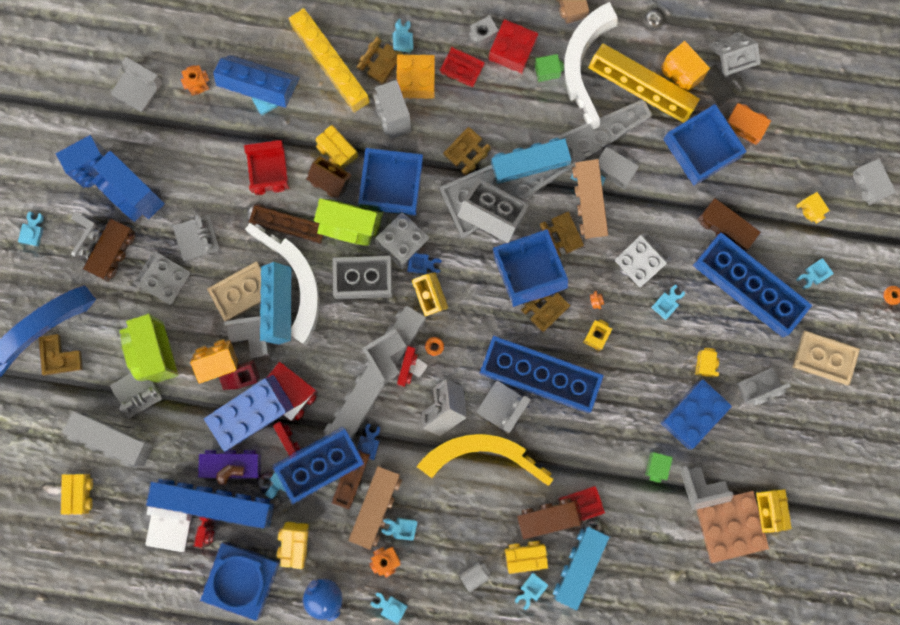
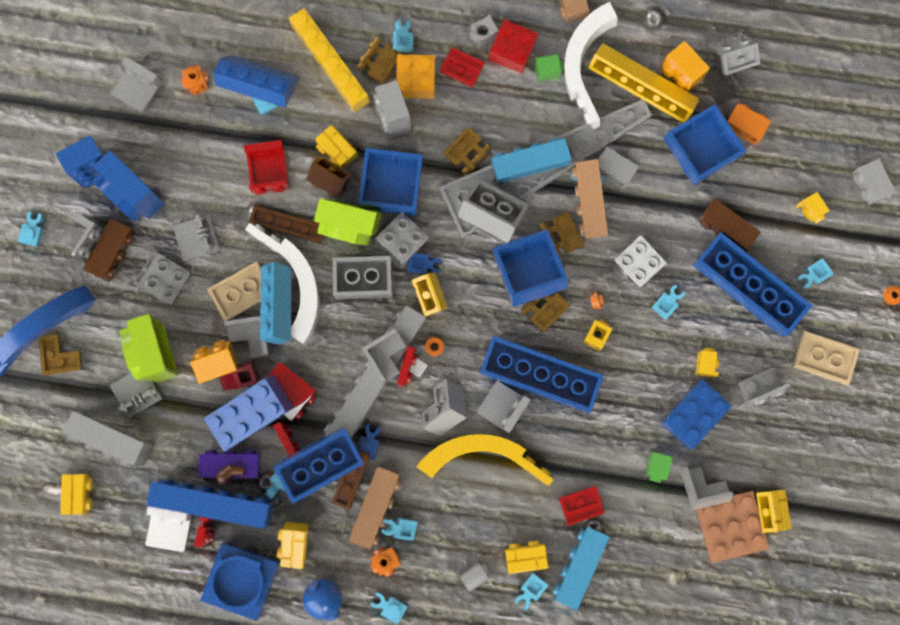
(549, 518): reddish brown brick -> none

